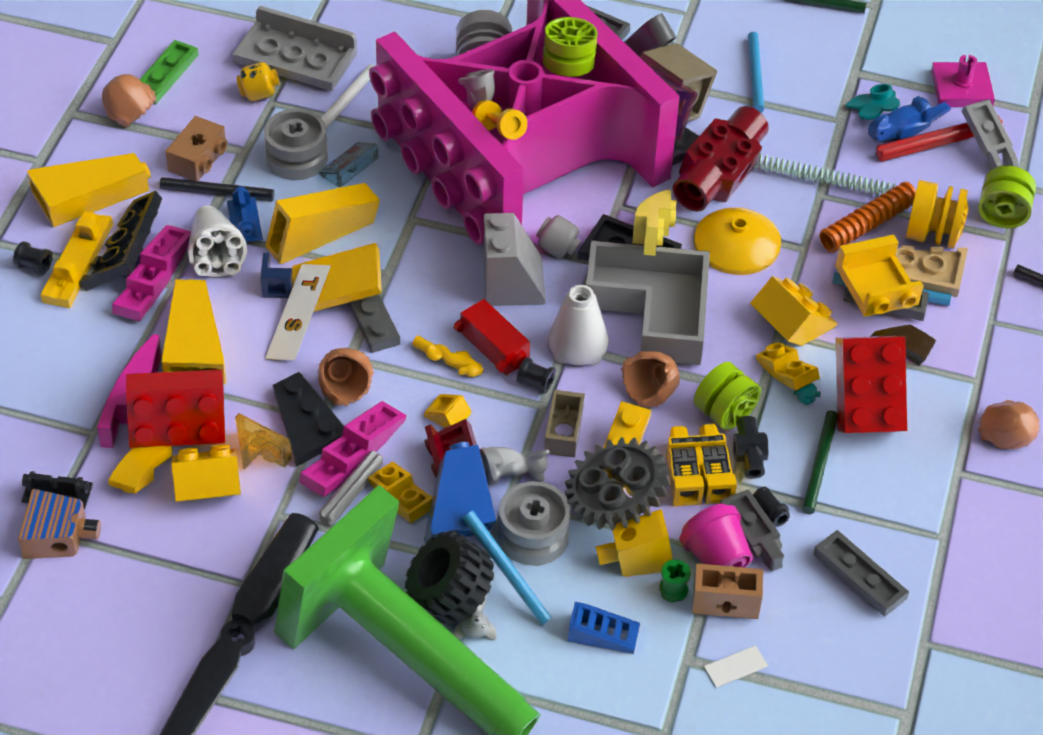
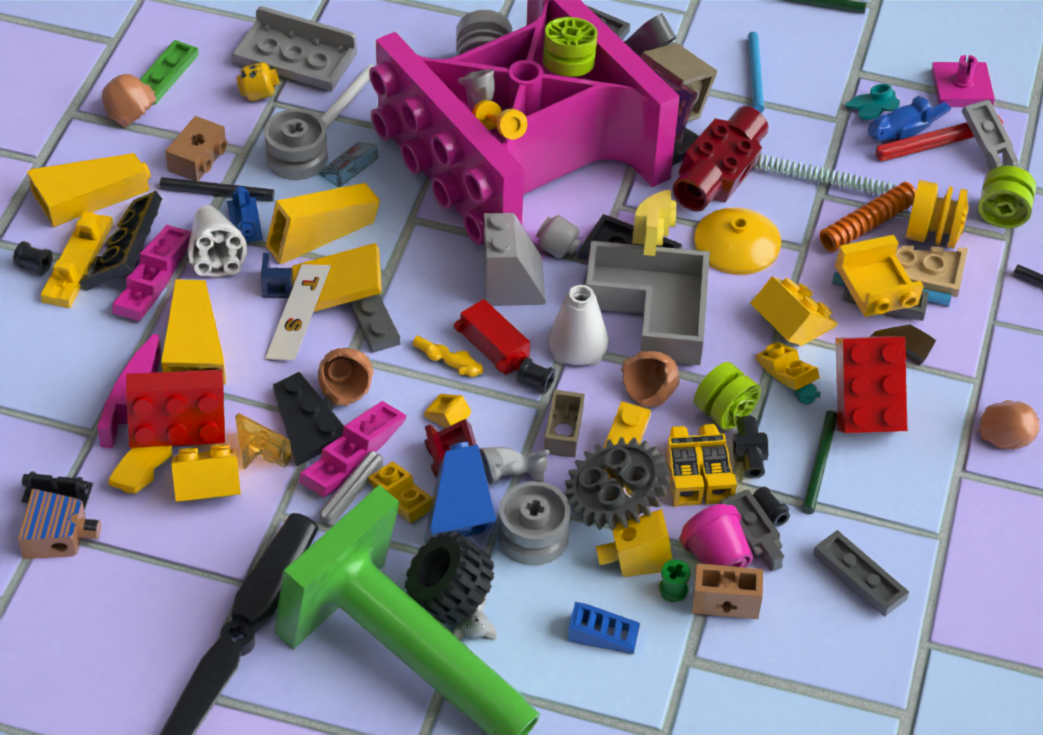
(507, 567): dark azure bar -> none
(736, 666): white sticker -> none

